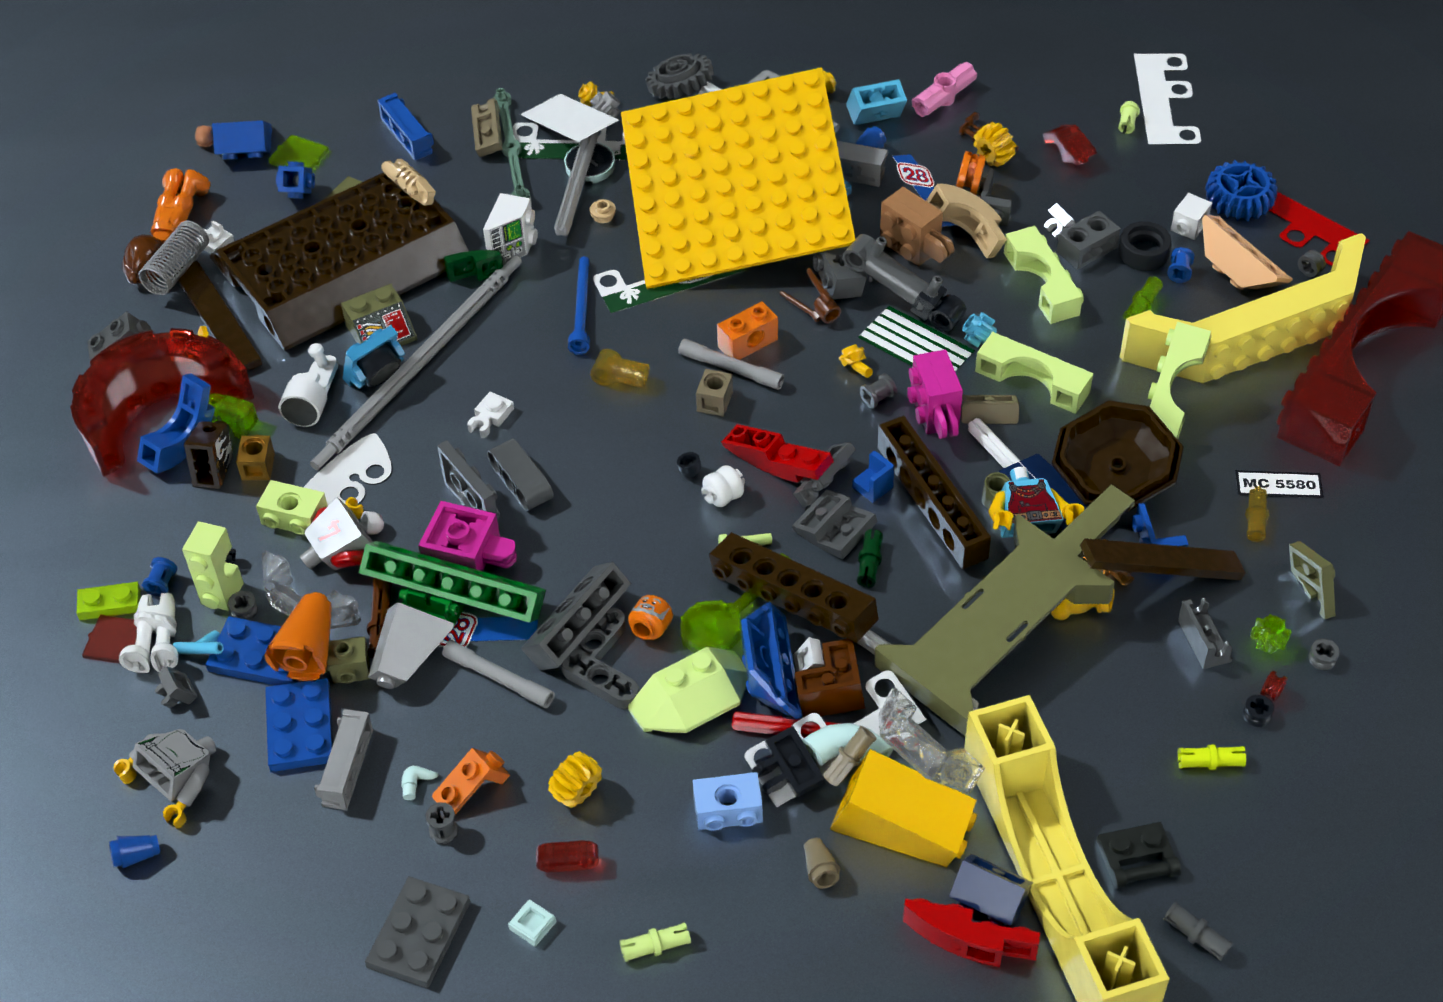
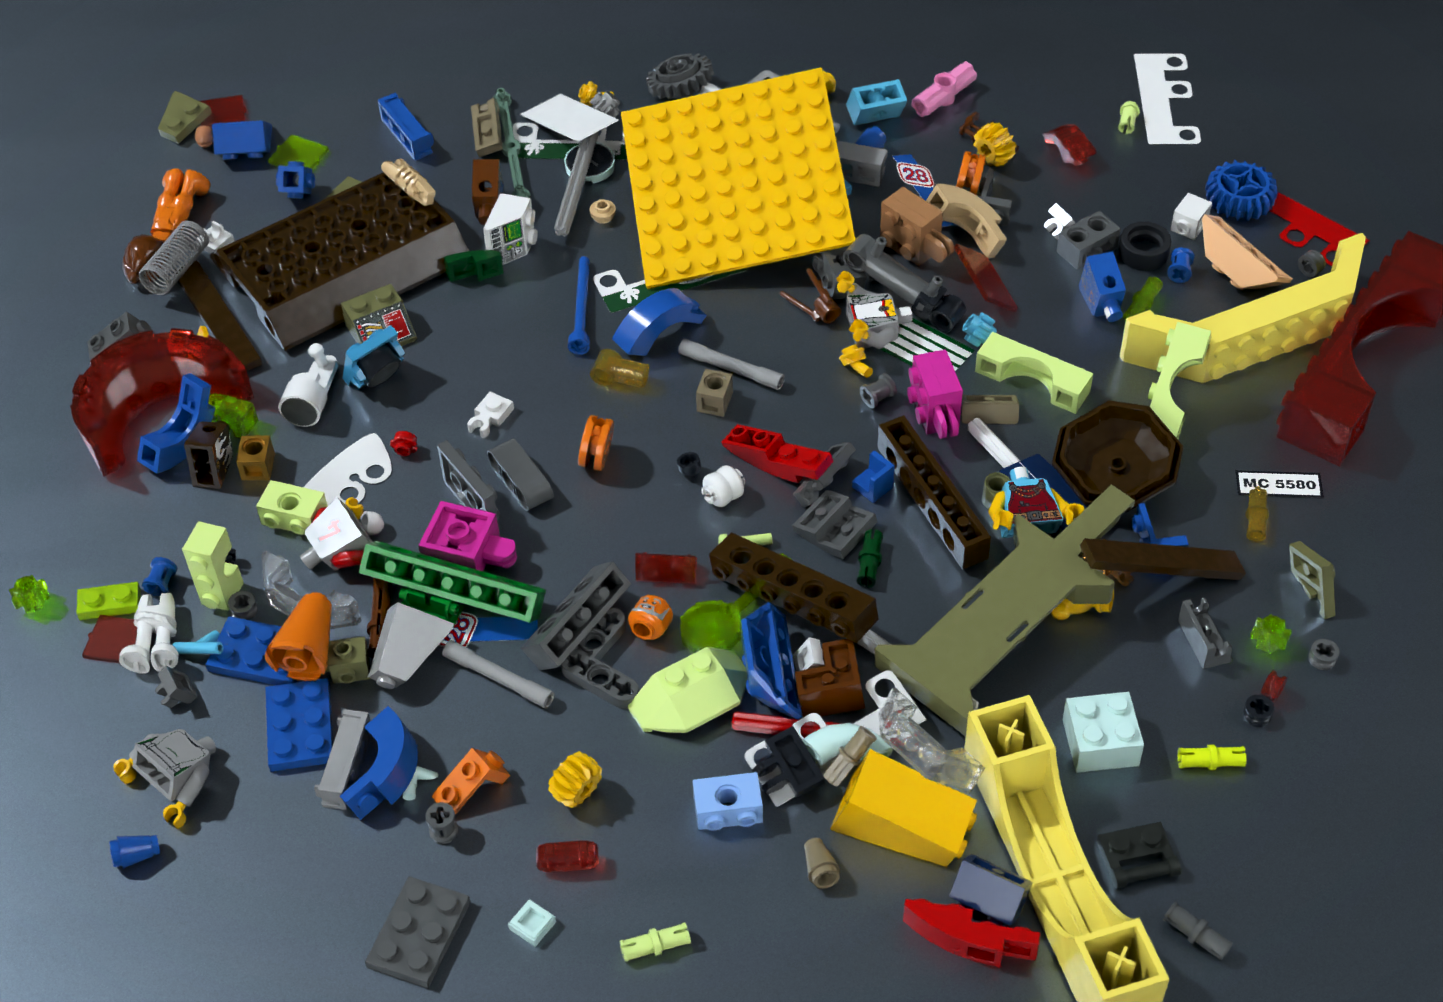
(29, 594): none -> clear neon green gear
(182, 117): none -> olive wing
(225, 110): none -> clear red piece
(392, 767): none -> blue arch
(404, 443): none -> red plate
(415, 363): light grey axle -> none
(485, 198): none -> reddish brown torso
(596, 441): none -> orange head
(652, 317): none -> blue arch
(665, 568): none -> clear red hinge
(747, 331): orange brick -> none
(871, 315): none -> torso
(985, 278): none -> clear red piece
(1030, 252): yellowish green arch -> none
(1102, 732): none -> light aqua brick
(1103, 286): none -> blue torso

